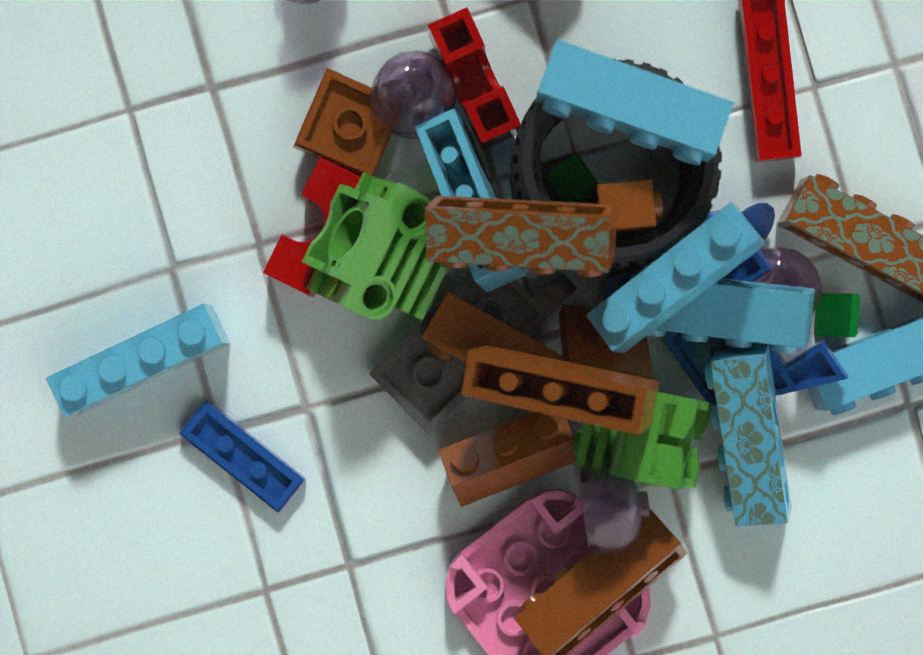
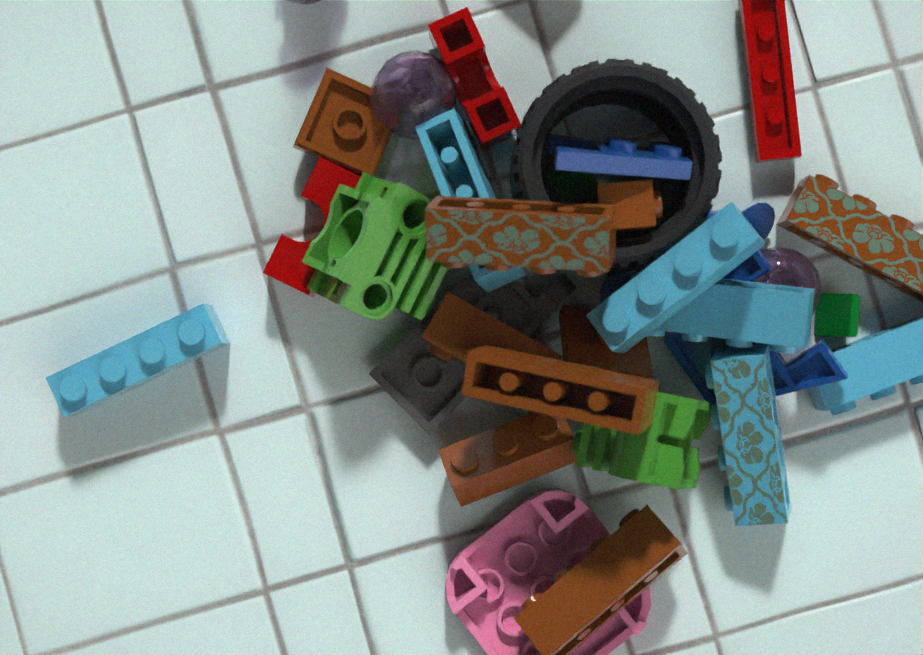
(242, 456): blue tile -> none
(611, 510): clear purple cylinder -> none
(619, 157): none -> blue wing
(633, 102): medium azure brick -> none

